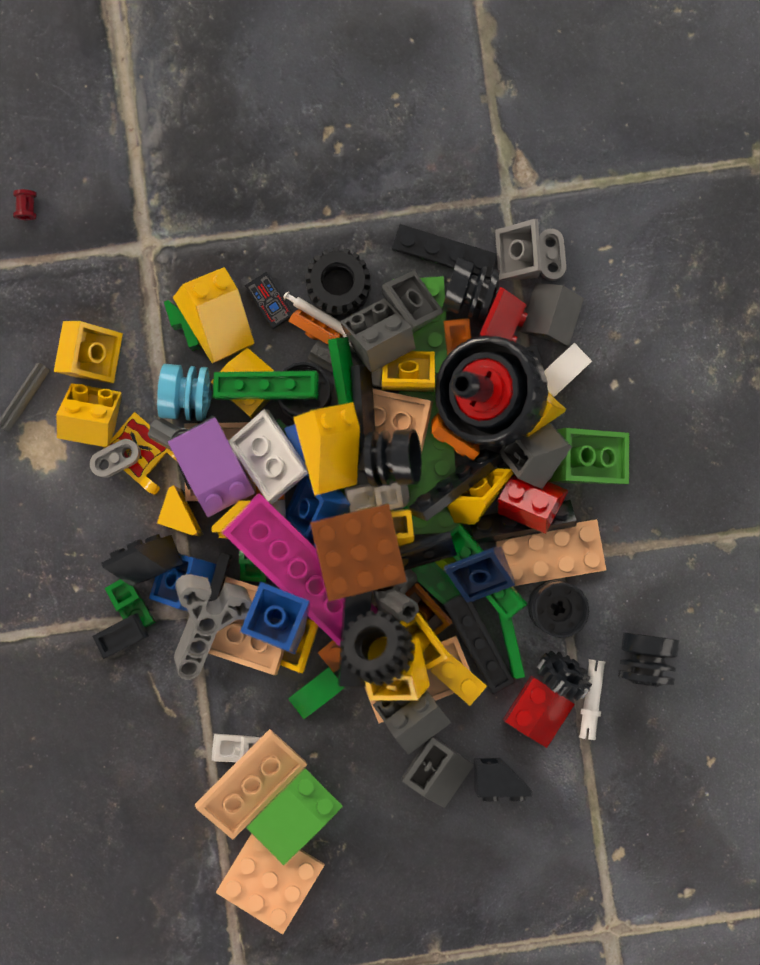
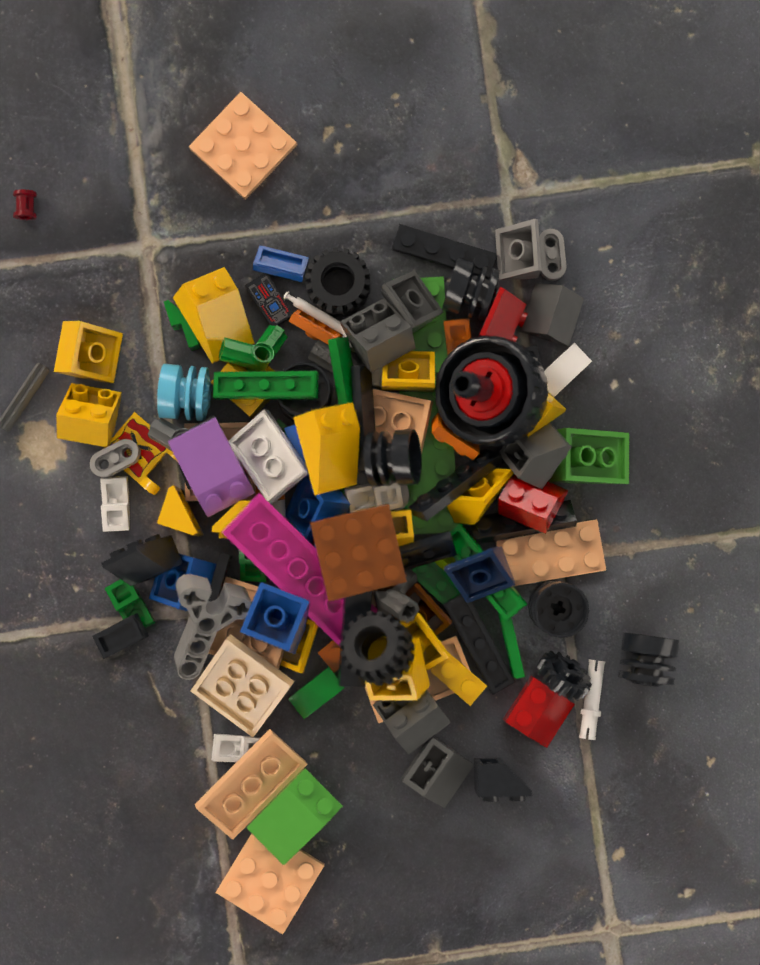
(115, 503): none -> white slope
(242, 685): none -> tan plate
(243, 145): none -> light nougat plate
(247, 354): none -> green piece
(280, 263): none -> blue tile

